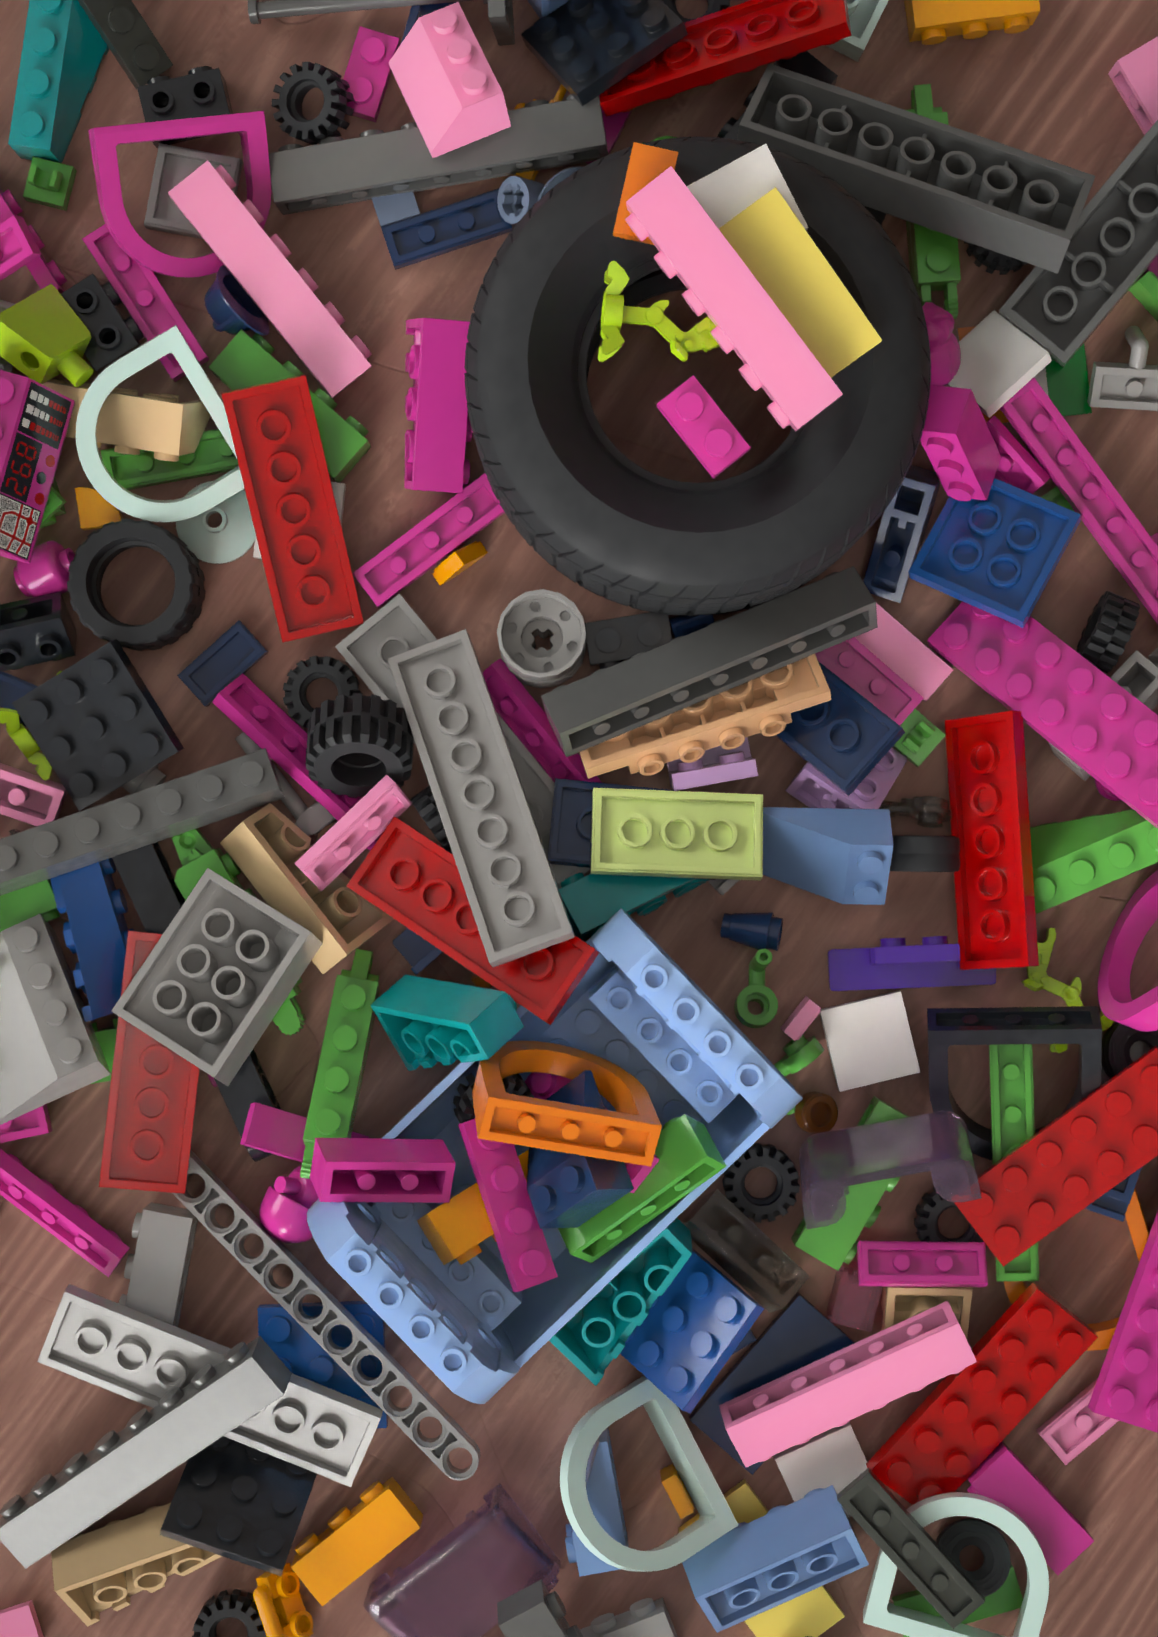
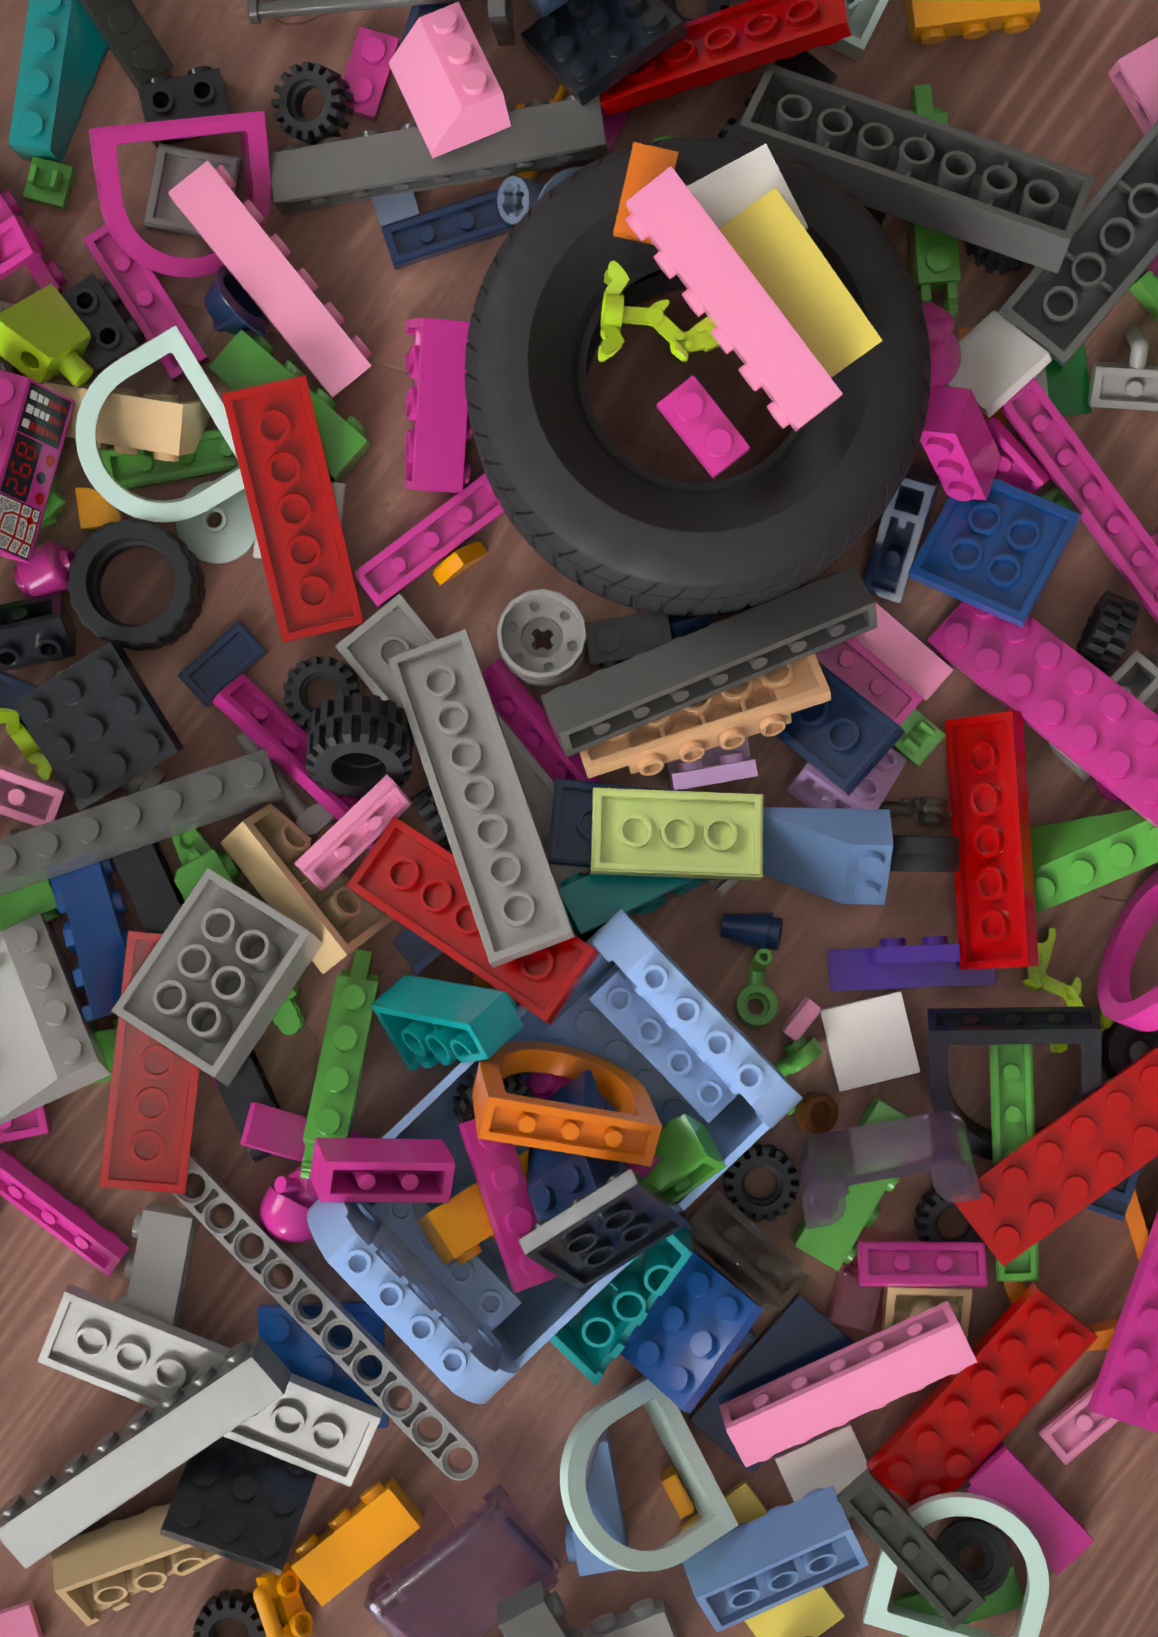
(604, 1230): none -> black plate

